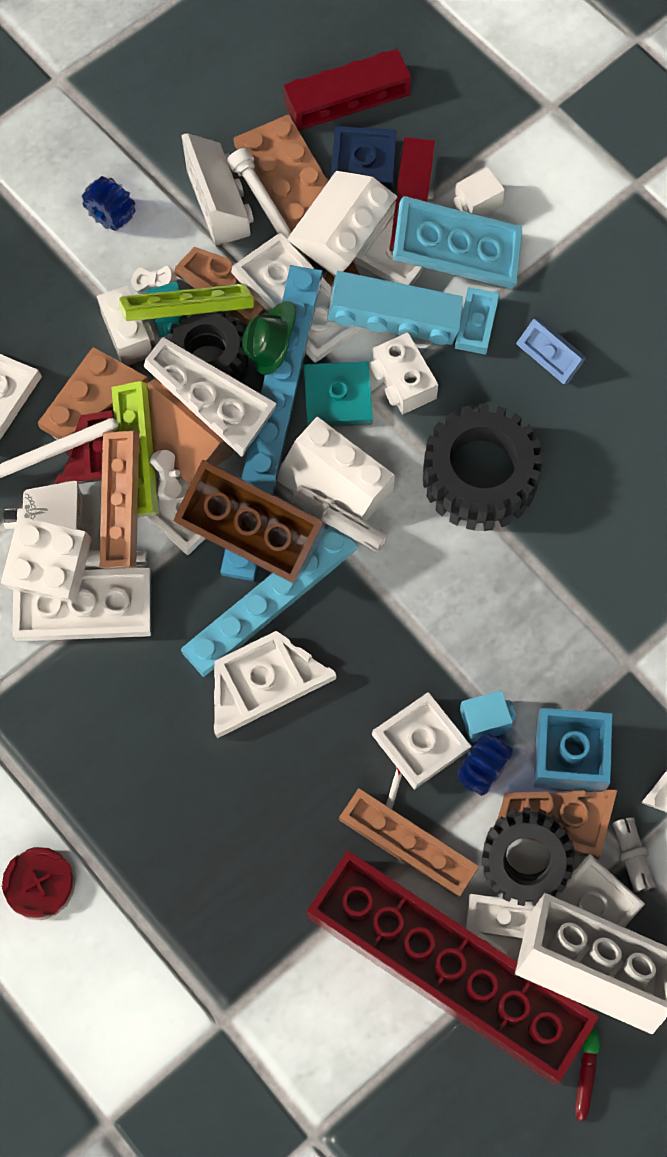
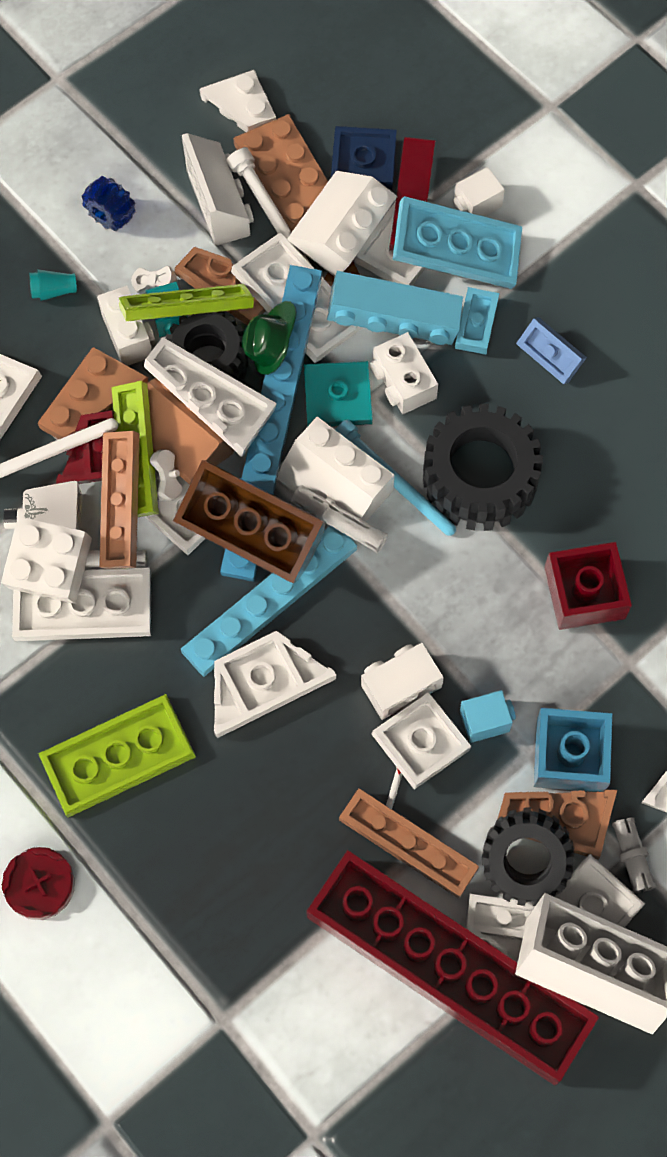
(51, 284): none -> teal cone
(116, 755): none -> lime tile
(240, 100): none -> white wing
(347, 89): dark red brick -> none
(351, 433): none -> medium azure piece
(401, 680): none -> white brick
(484, 764): clear blue gear -> none
(587, 585): none -> dark red brick
(587, 1074): dark red piece -> none

